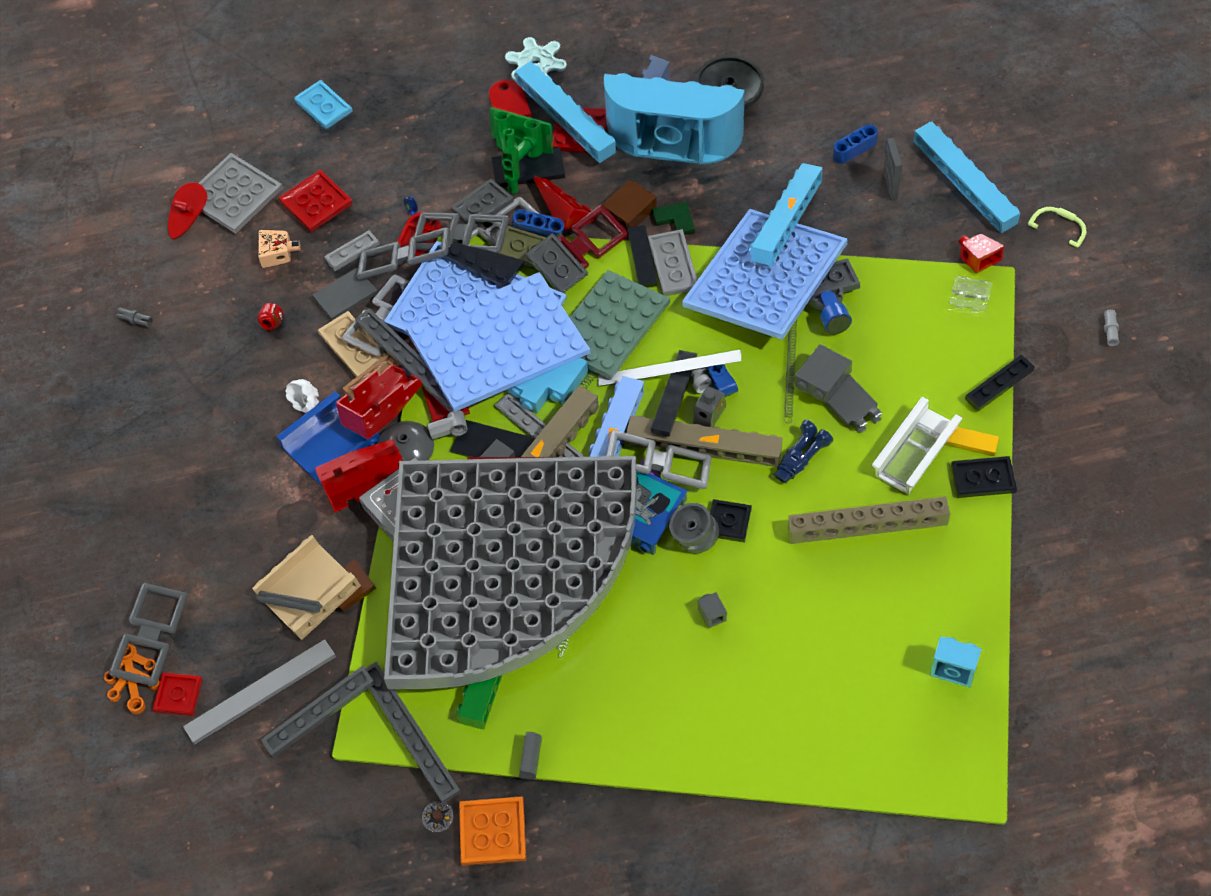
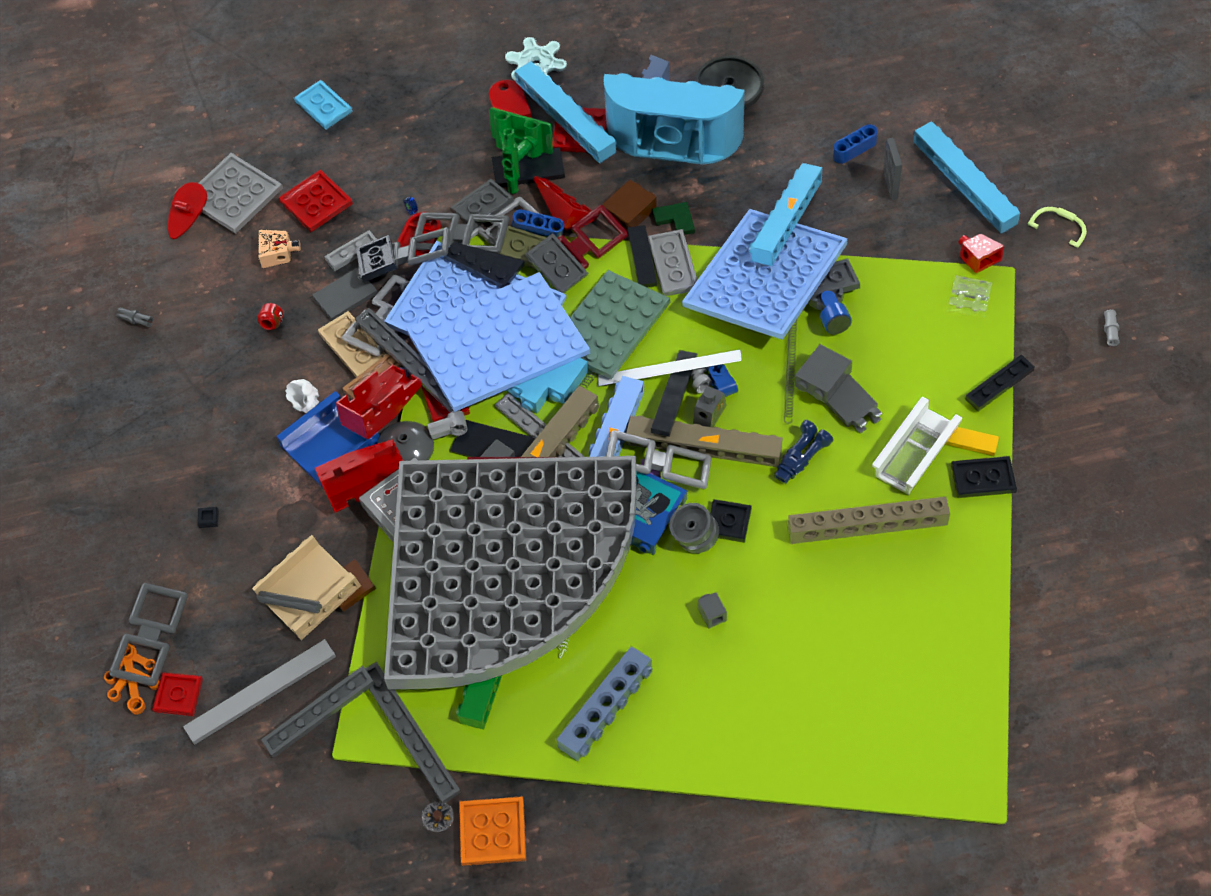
(208, 517): none -> black tile
(376, 258): none -> black tile
(530, 756): dark grey brick -> none
(579, 747): none -> sand blue brick
(955, 661): medium azure brick -> none

